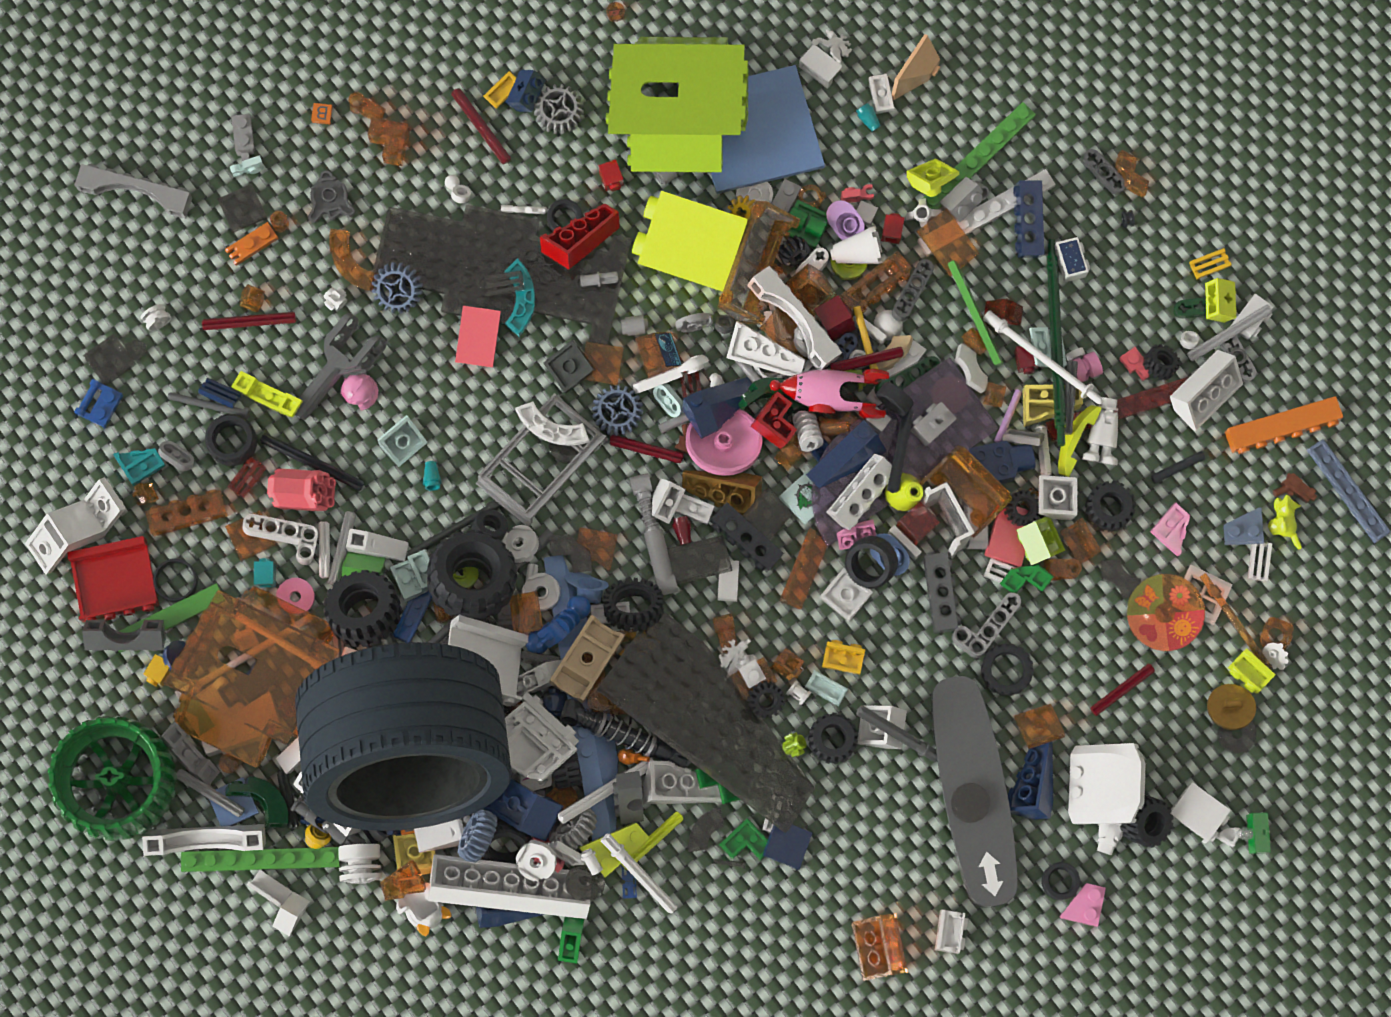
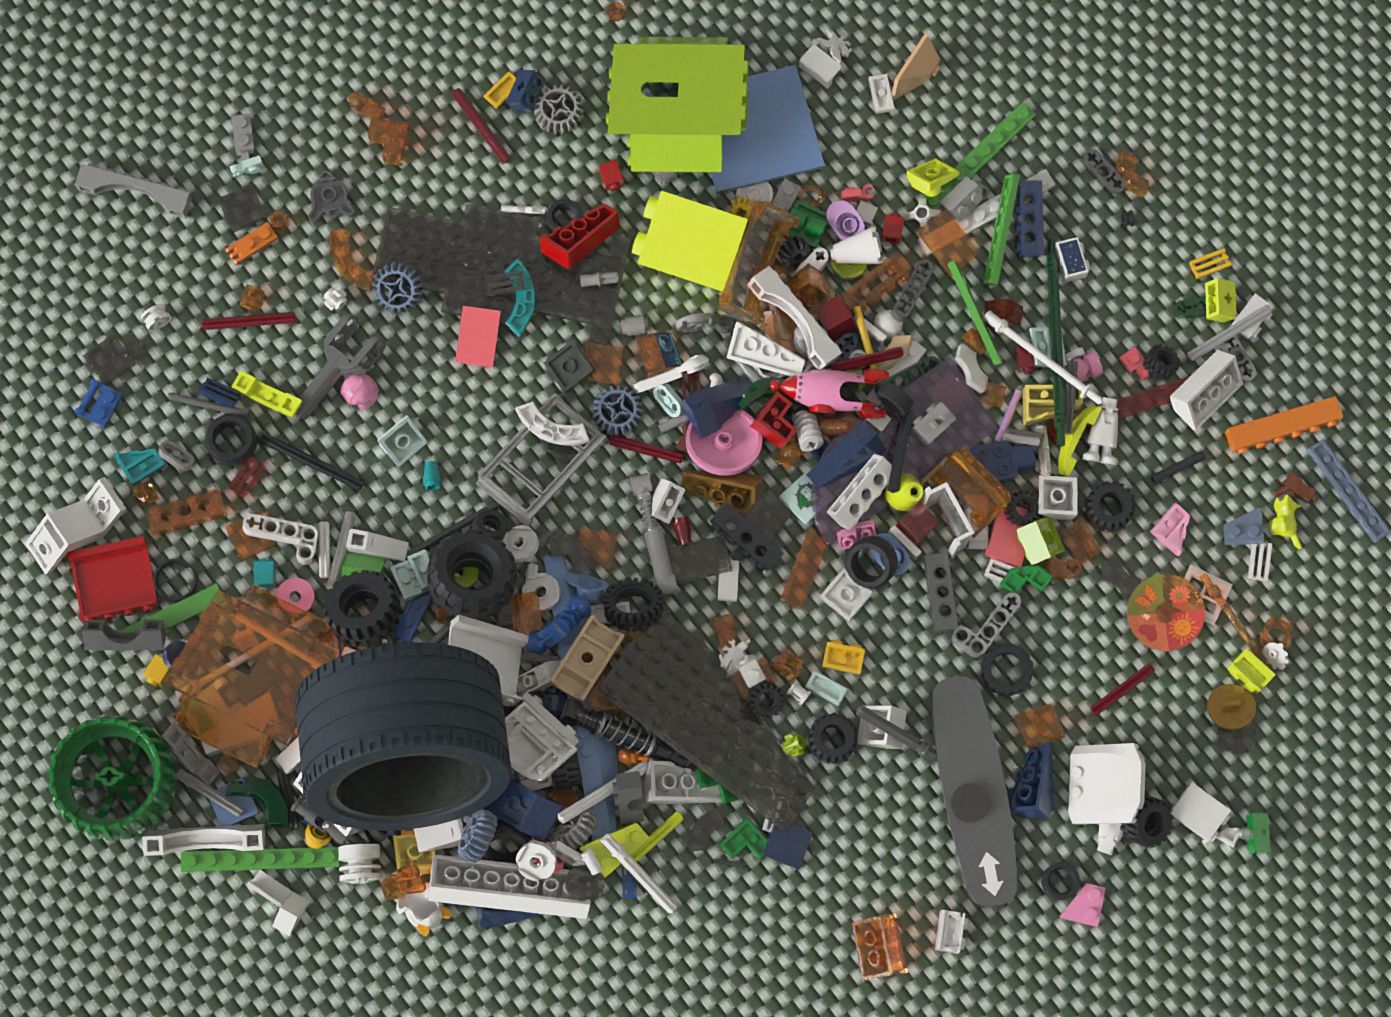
(301, 489): coral brick -> none
(321, 113): orange tile -> none
(459, 193): white plate -> none
(571, 939): green slope -> none
(695, 509): white plate -> none
(868, 117): teal cone -> none
(1001, 229): none -> bright green tile
(1189, 339): white tile -> none

